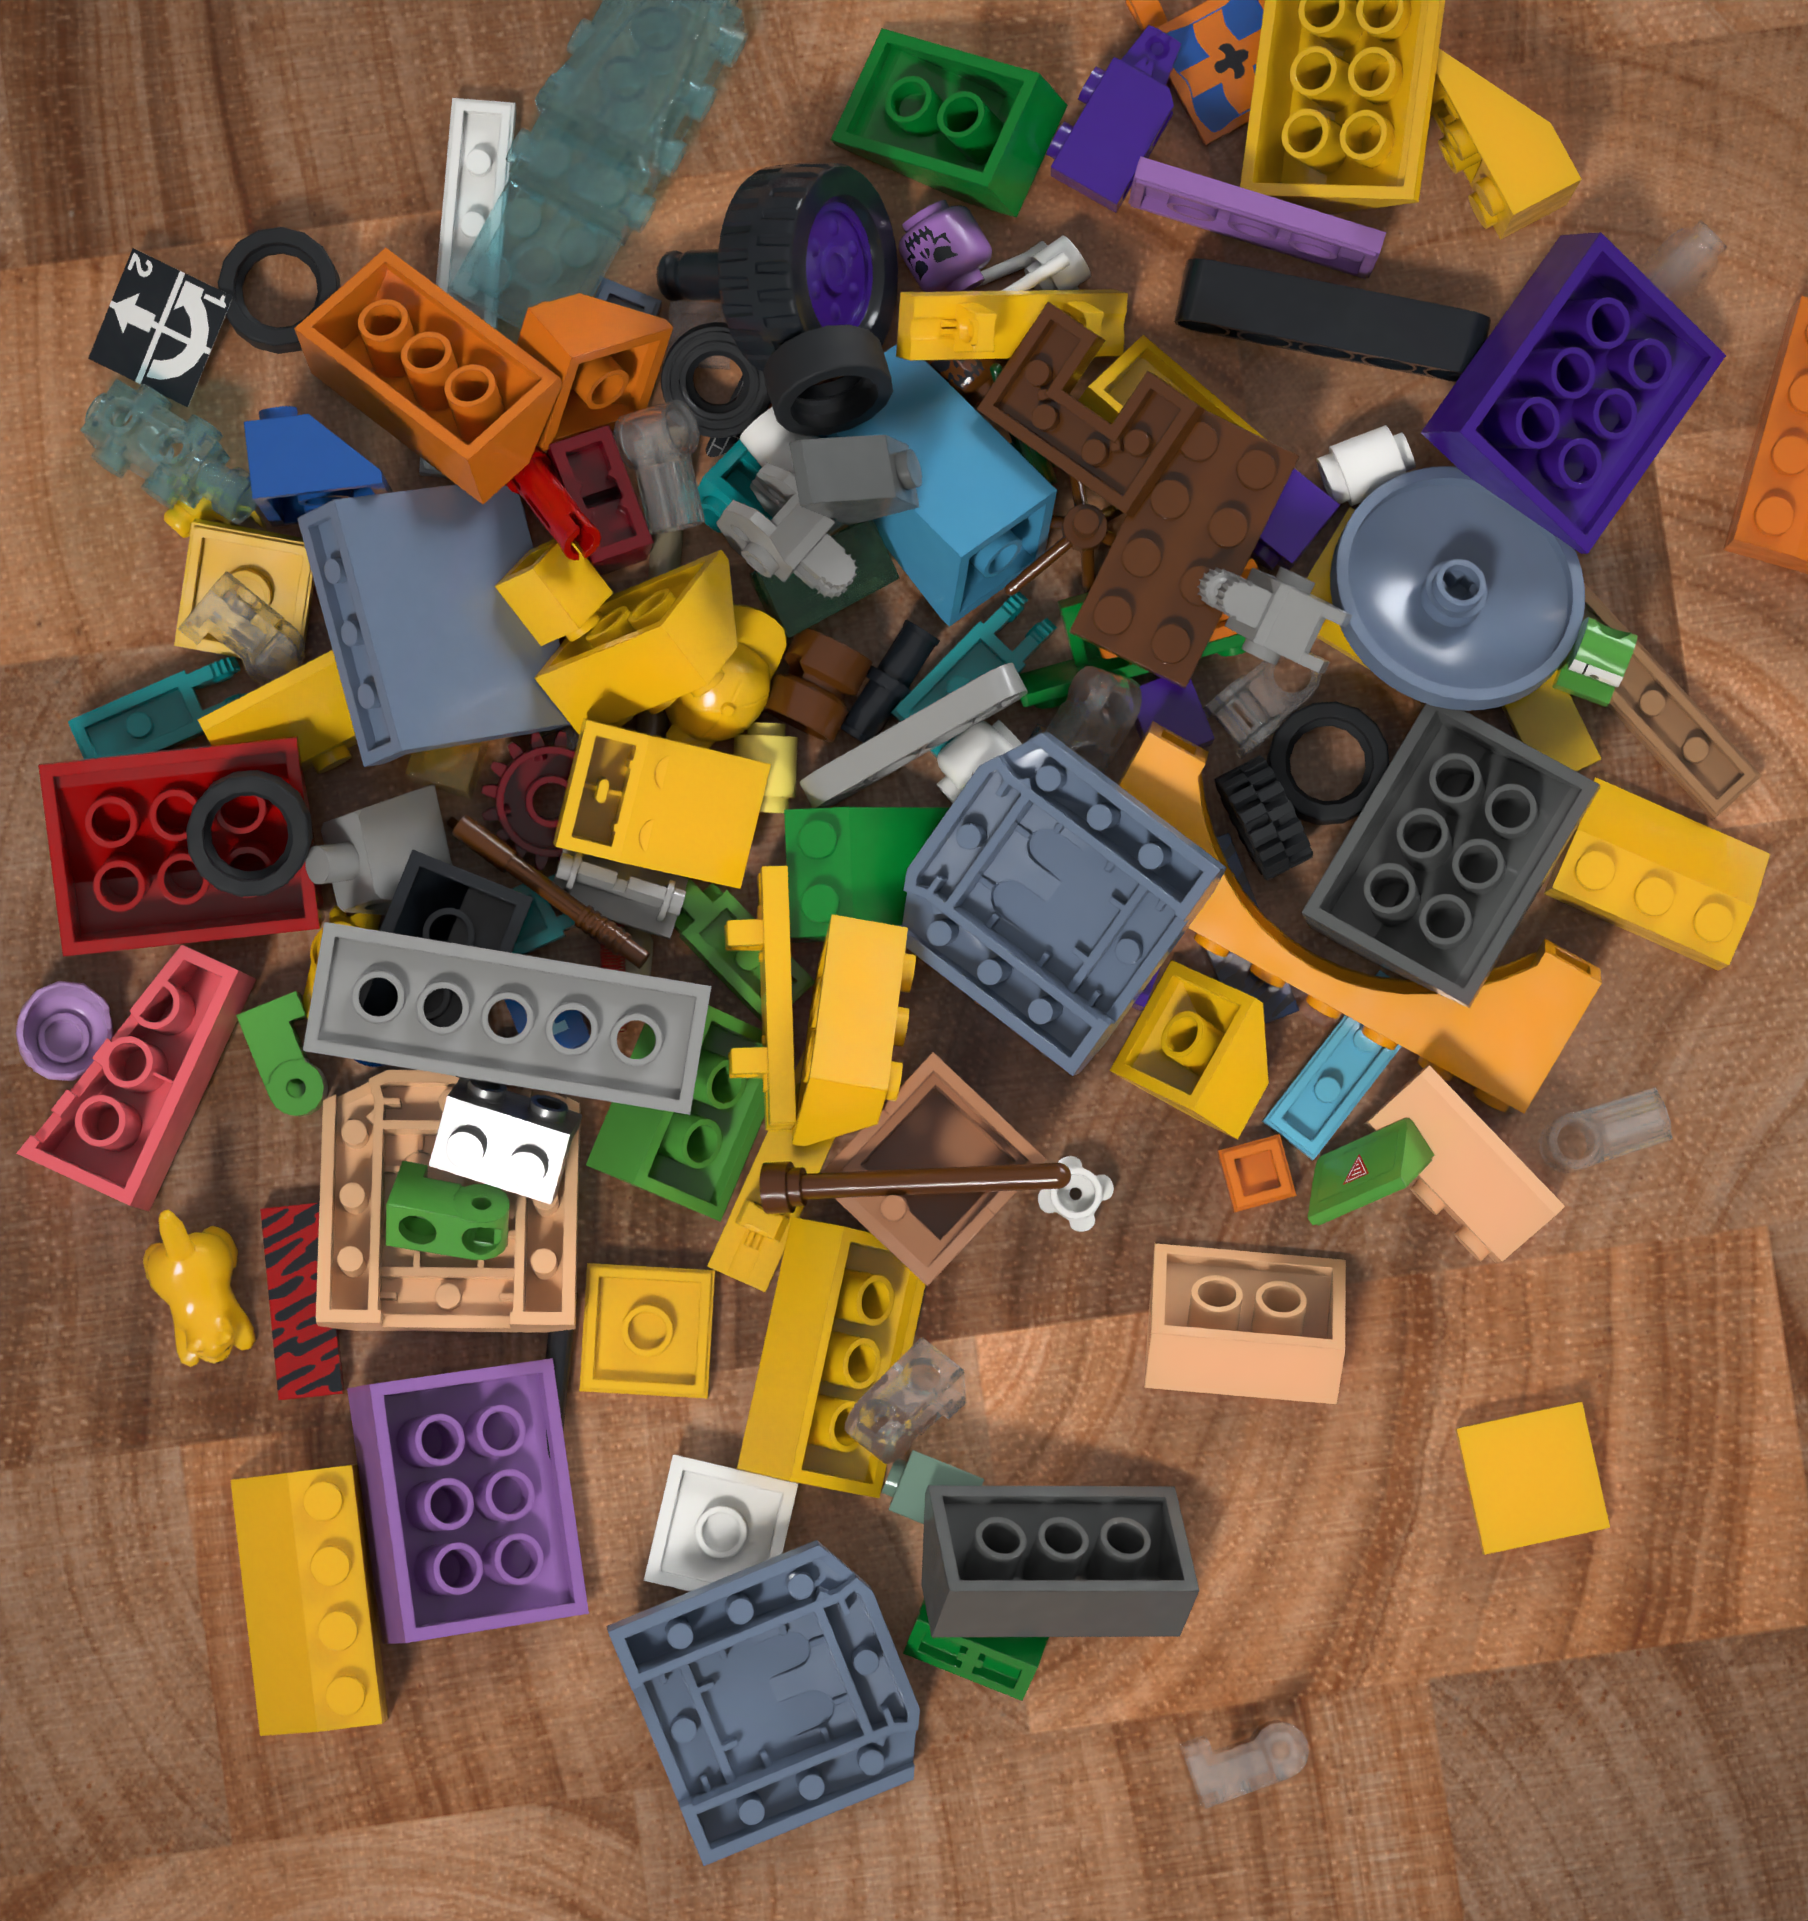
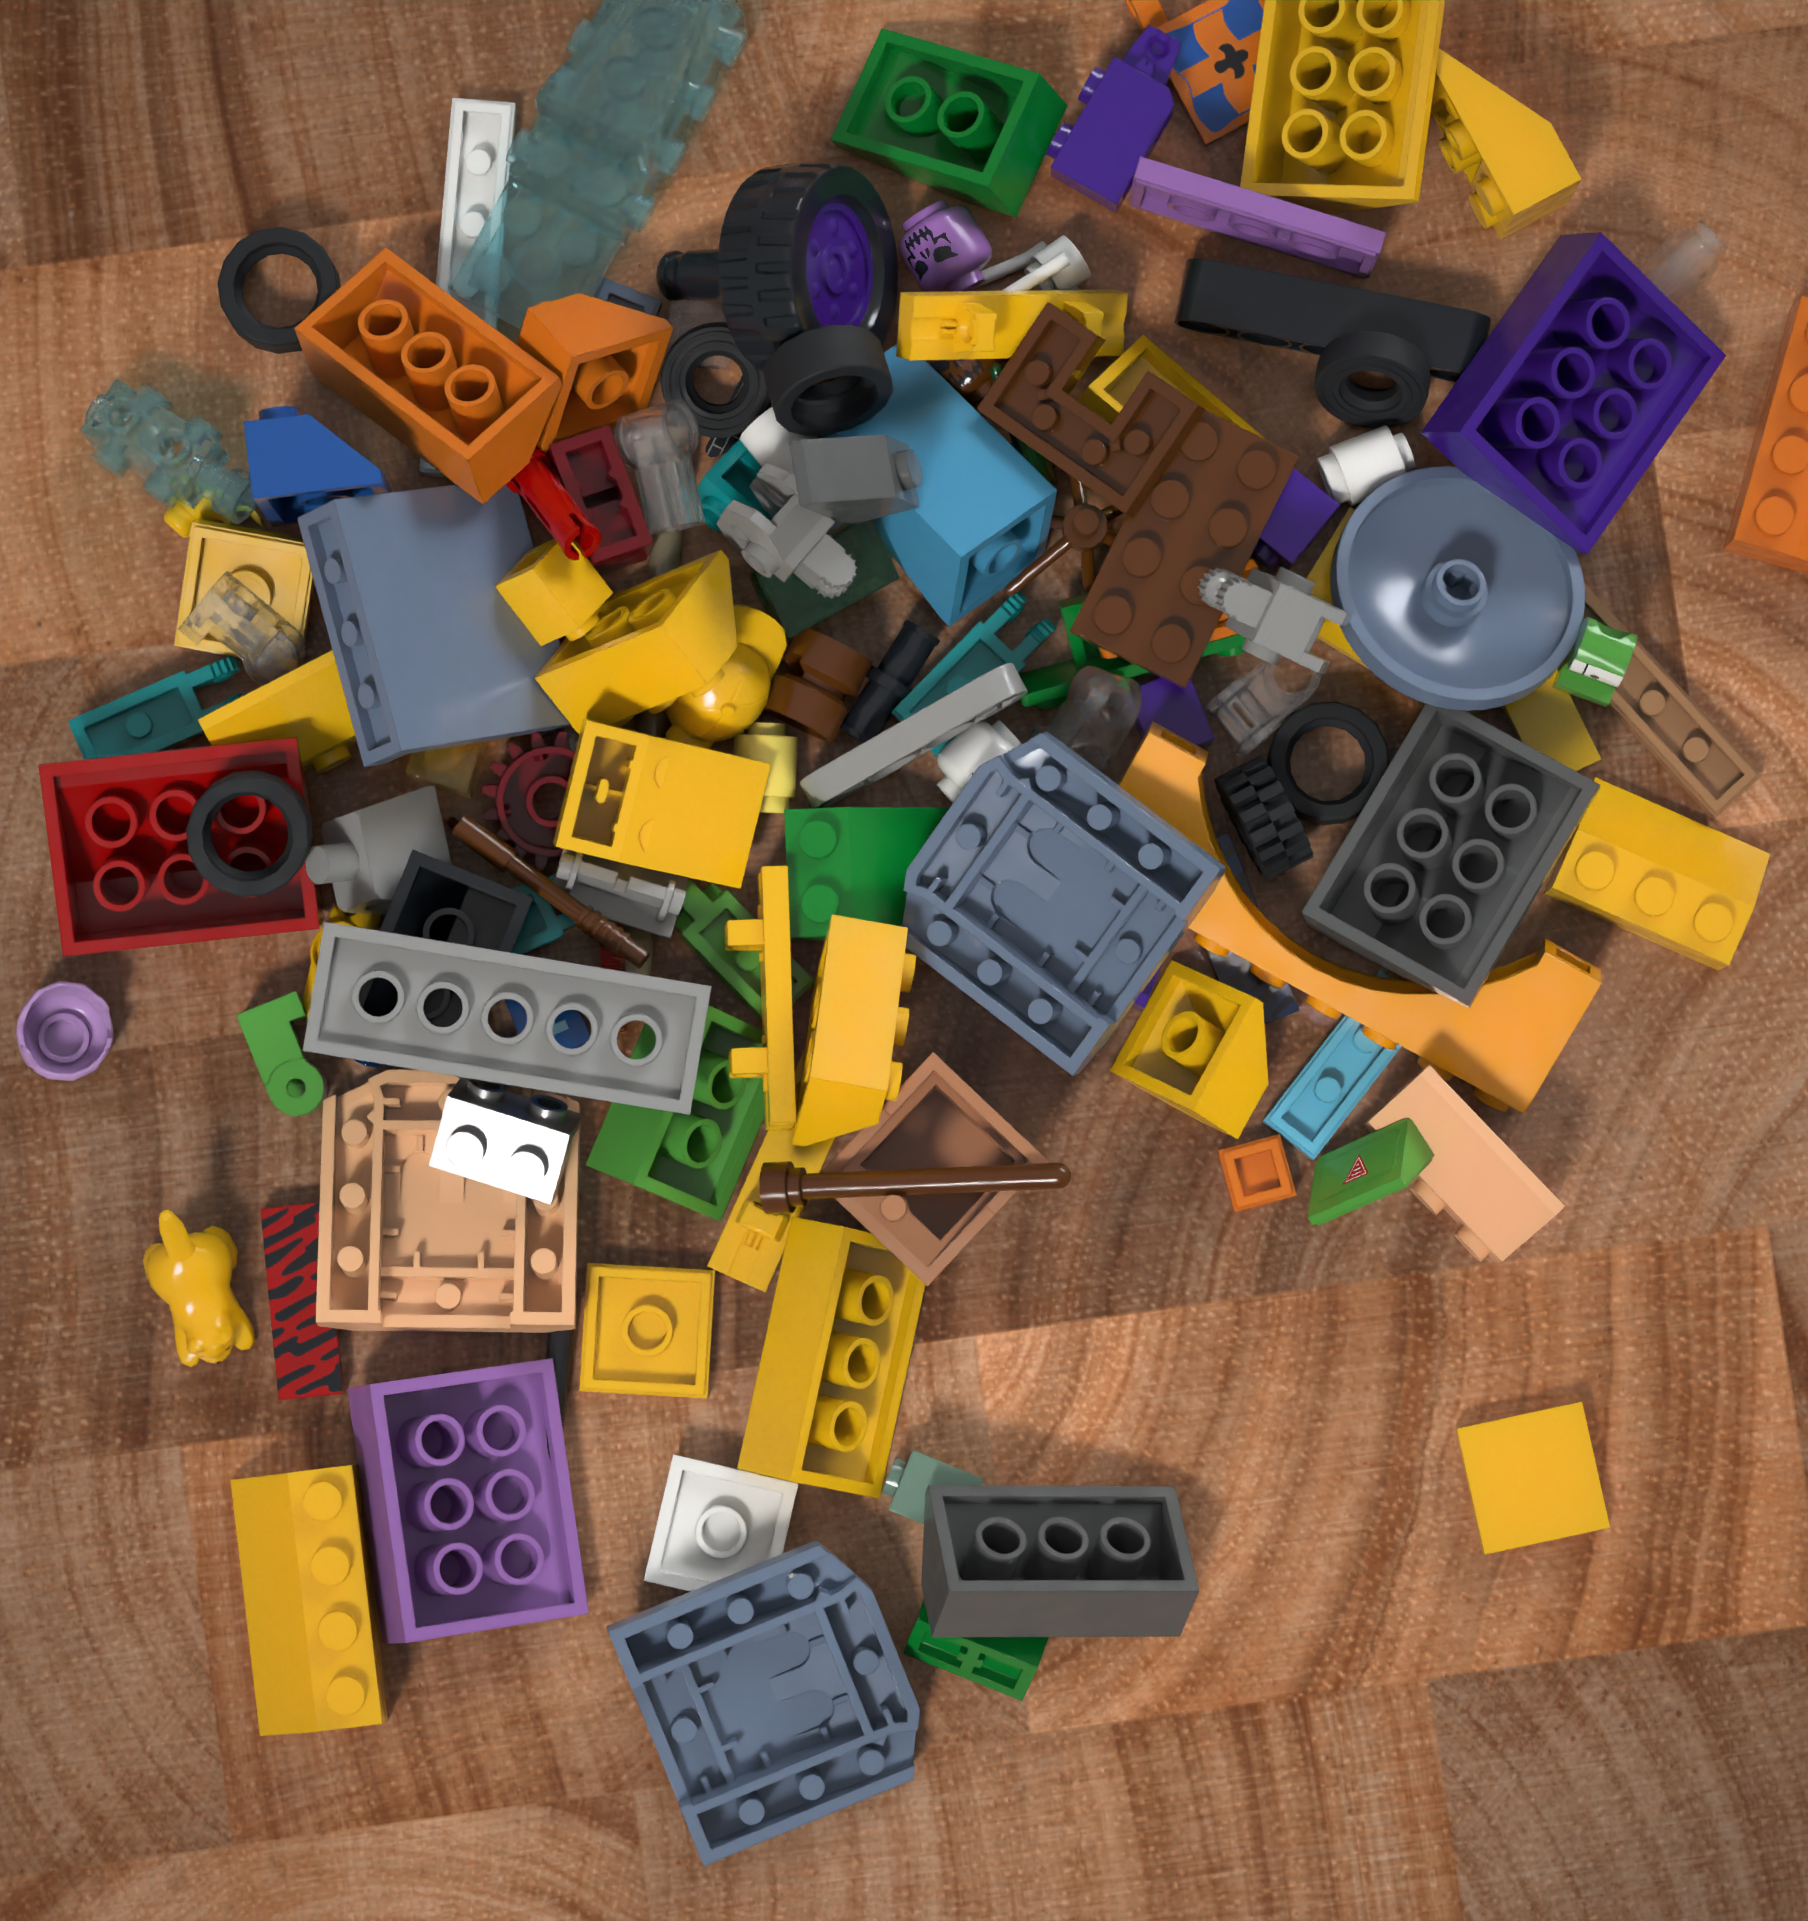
(145, 1082): coral wedge -> none
(160, 327): black sticker -> none
(446, 1216): bright green leg -> none
(907, 1402): clear leg -> none
(1081, 1211): white plate -> none
(1246, 1324): light nougat slope -> none
(1267, 1757): clear leg -> none
(1375, 353): none -> black tyre
(1609, 1130): clear piece -> none

